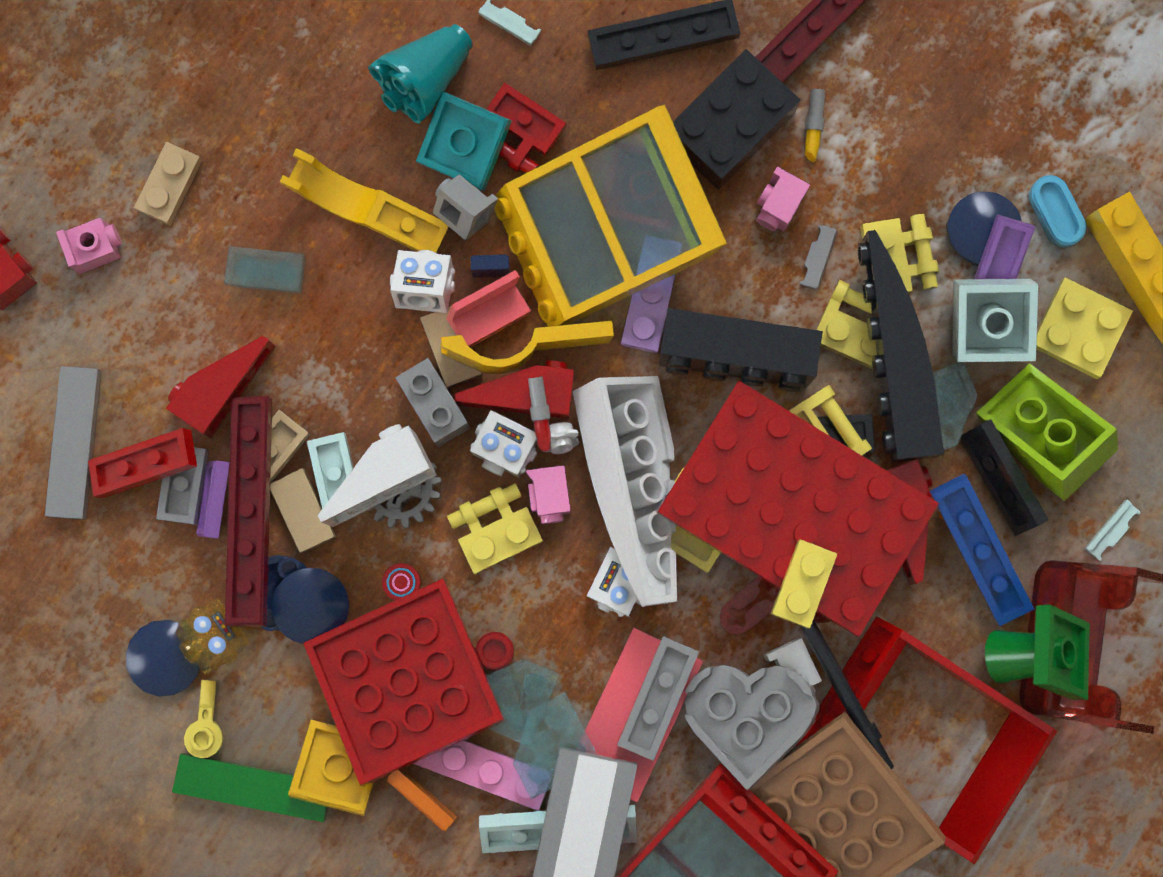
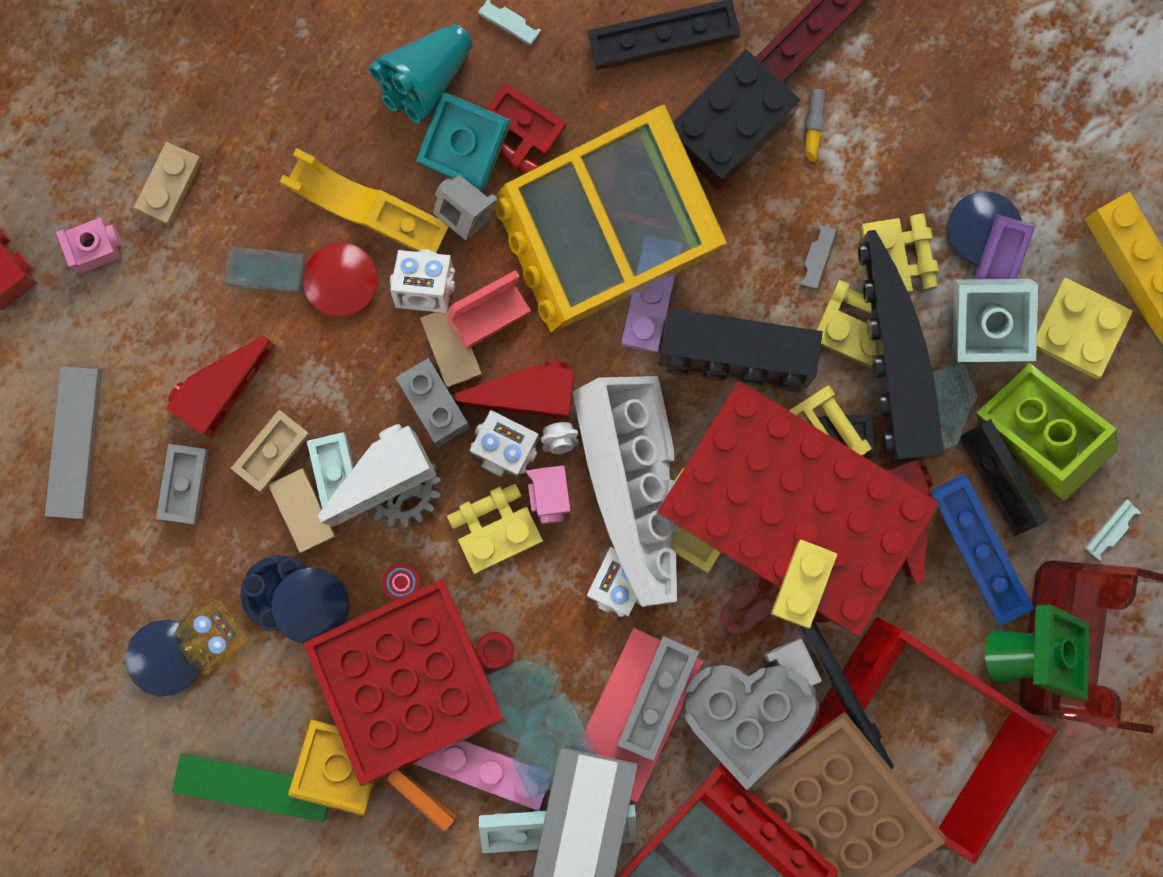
(142, 463): red plate -> none
(204, 736): light yellow plate -> none
(212, 499): medium lavender tile -> none
(248, 512): dark red tile -> none
(340, 279): none -> red dish
(490, 265): dark blue tile -> none
(540, 413): light grey piece -> none
(542, 339): yellow piece -> none
(781, 201): bright pink brick -> none
(1057, 211): medium azure tile -> none

